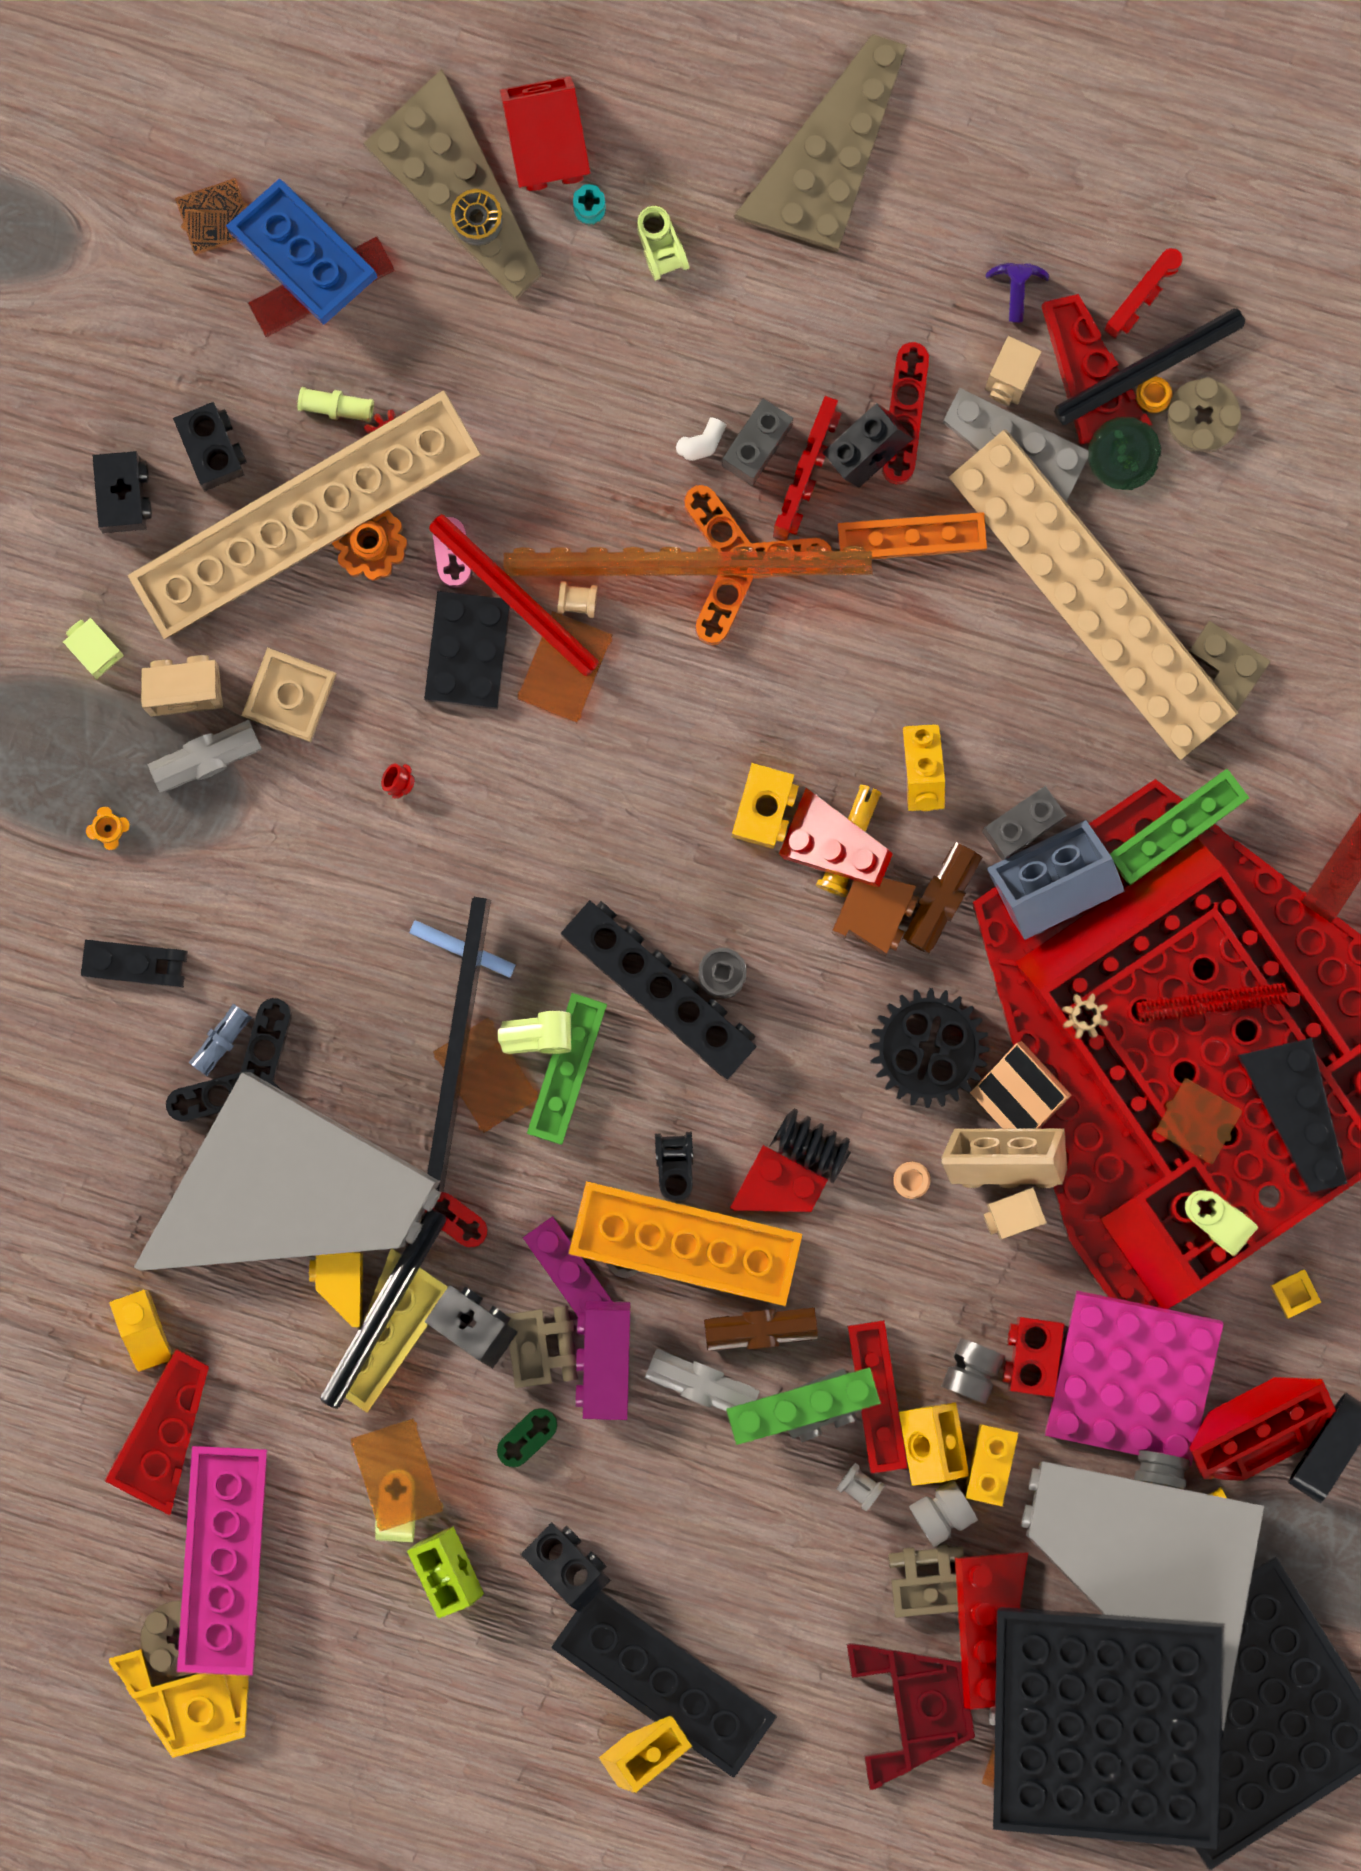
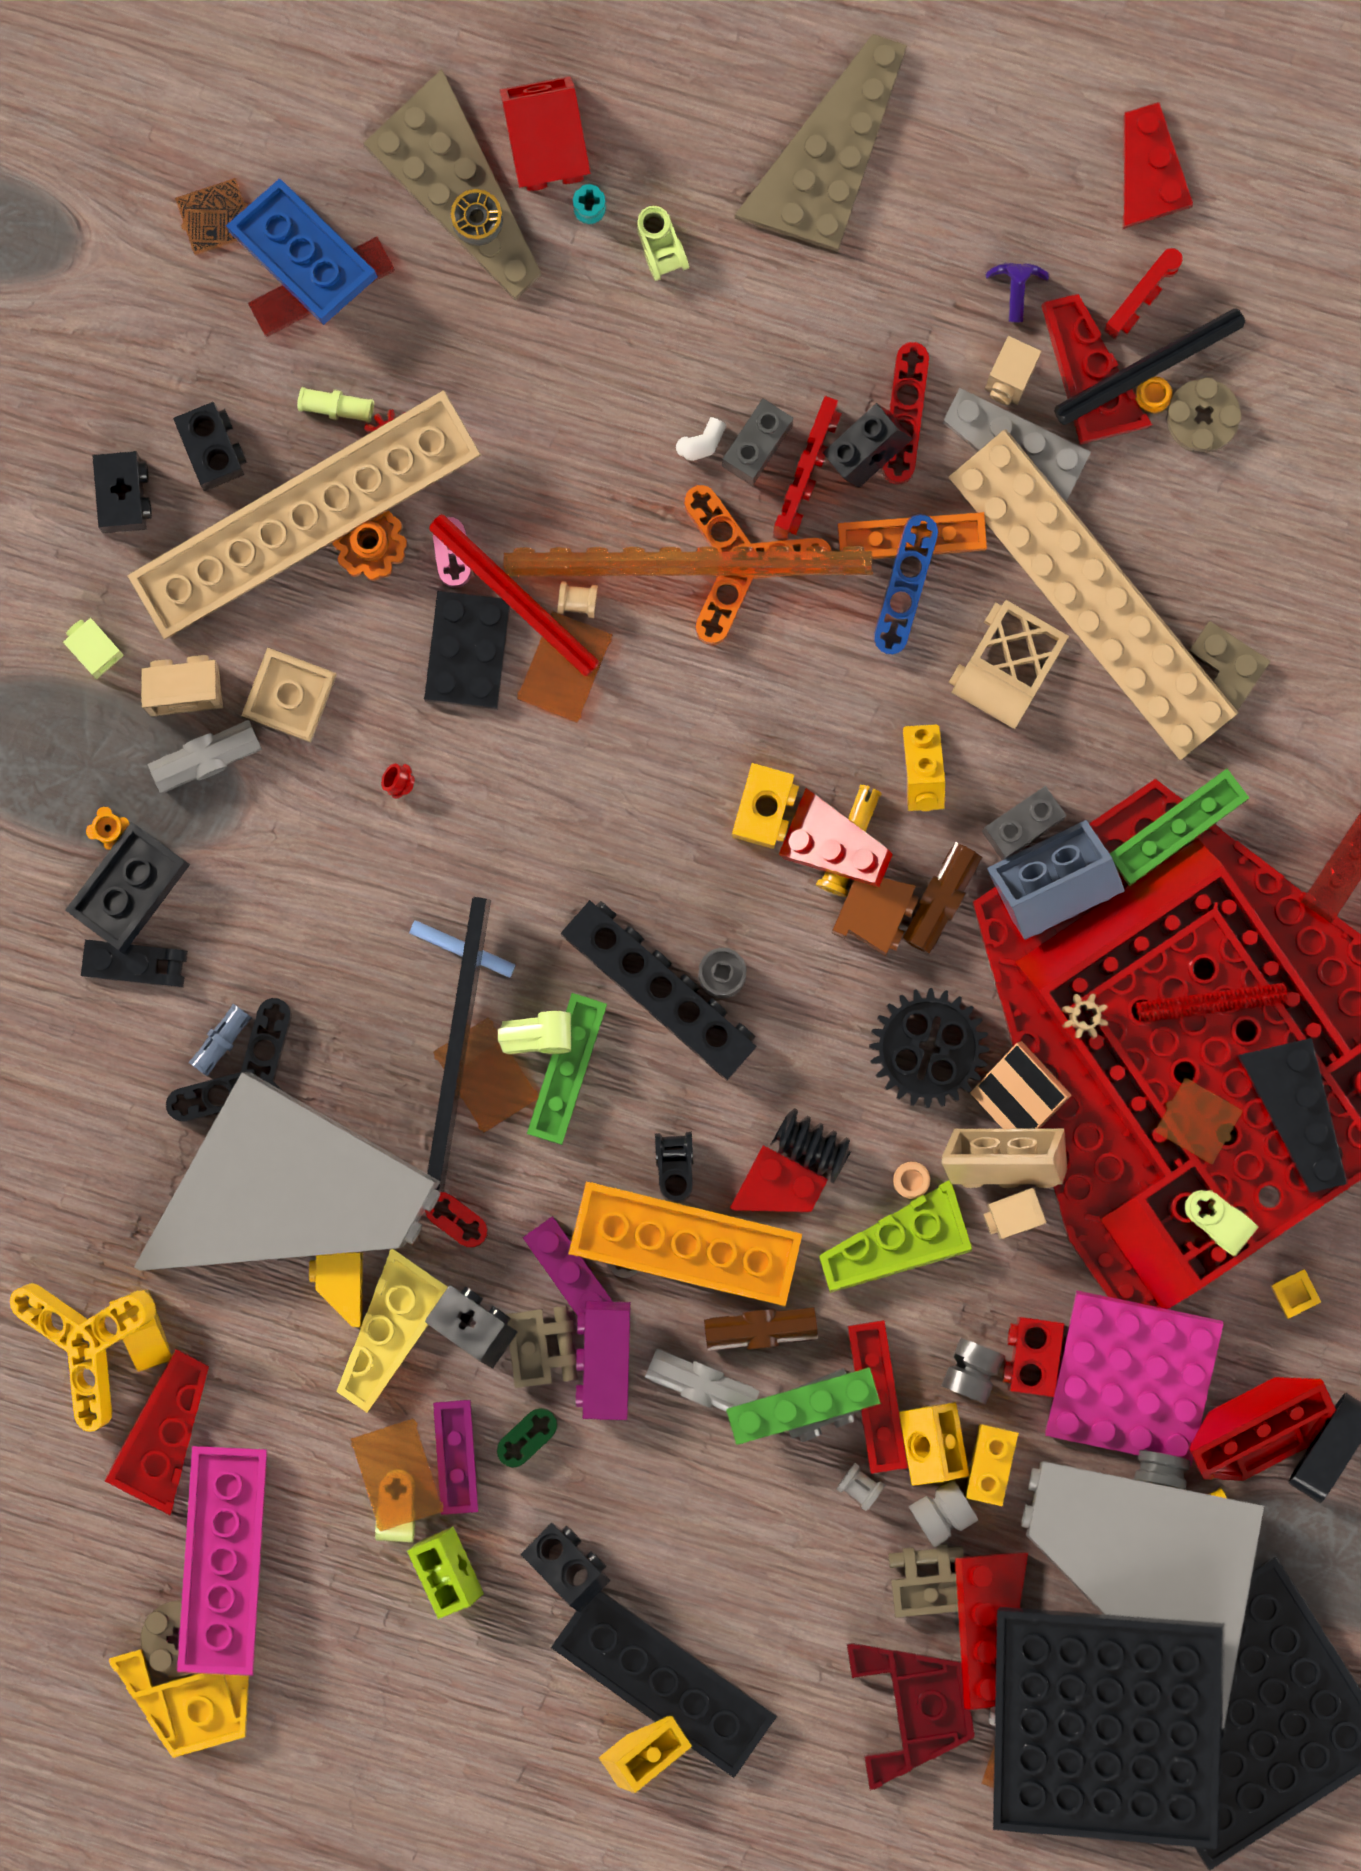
(71, 1341): none -> yellow piece
(127, 887): none -> black plate
(382, 1310): black axle -> none
(456, 1456): none -> magenta plate
(901, 583): none -> blue beam
(910, 1238): none -> lime wing
(992, 688): none -> tan piece
(1124, 453): clear green tile -> none
(1152, 170): none -> red wing

